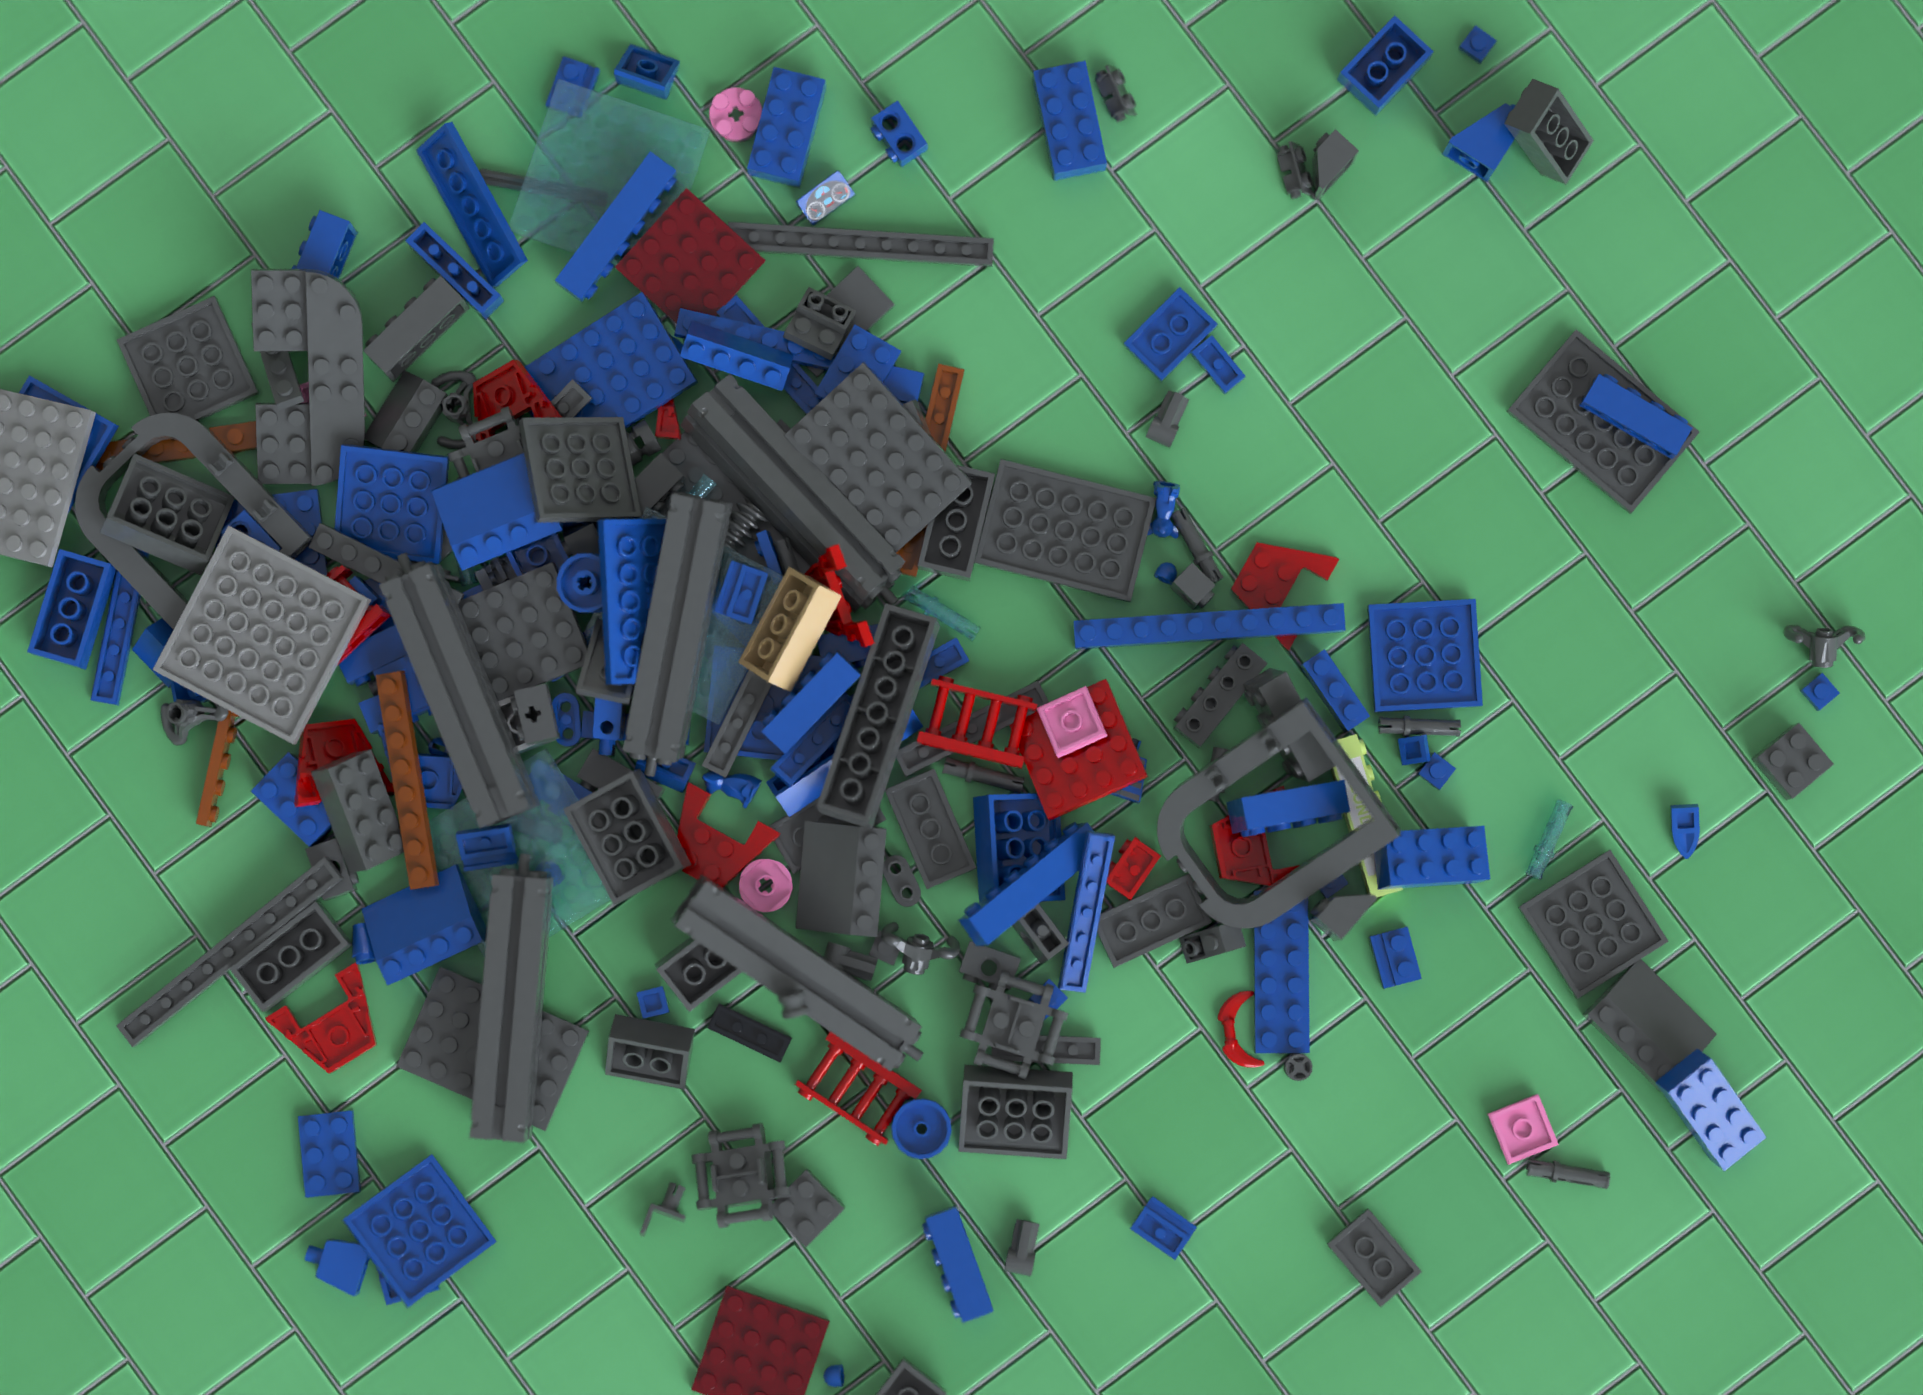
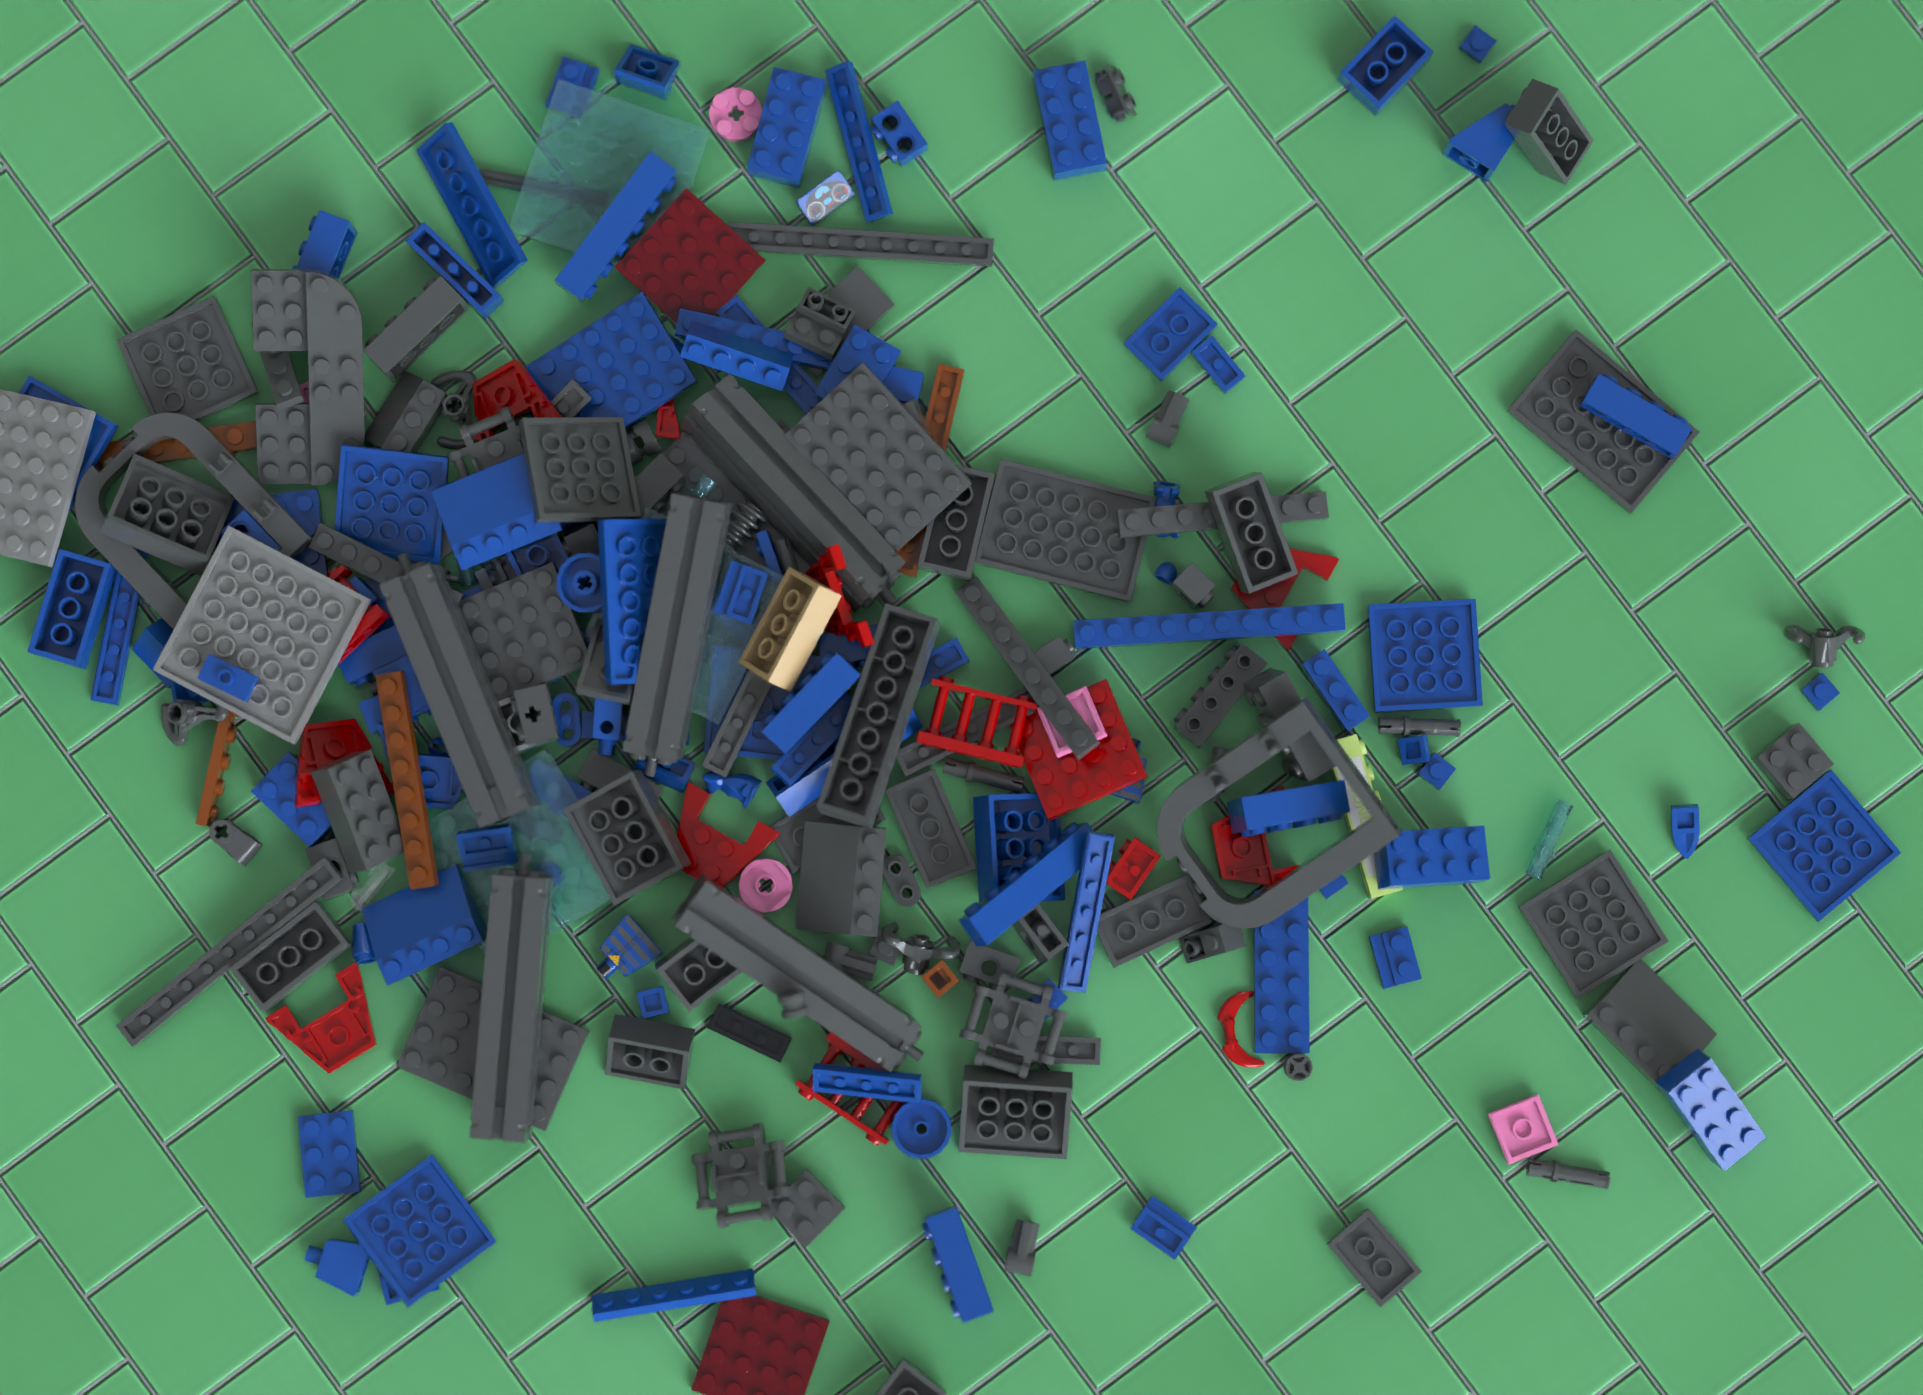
(228, 678): none -> blue plate
(238, 844): none -> dark grey piece
(378, 876): none -> clear plate
(627, 949): none -> torso
(668, 1207): dark grey bracket -> none
(673, 1295): none -> blue plate
(834, 1376): blue hinge -> none
(859, 141): none -> blue plate
(867, 1083): none -> blue plate
(940, 979): none -> dark orange brick
(942, 613): clear light blue pin -> none
(1028, 668): none -> dark grey plate
(1055, 655): none -> dark grey brick
(1200, 517): none -> dark grey plate
(1201, 555): dark grey pin -> none
(1251, 532): none -> dark grey brick
(1293, 159): dark grey hinge -> none
(1331, 160): dark grey slope -> none
(1340, 914): dark grey slope -> none
(1824, 845): none -> blue plate

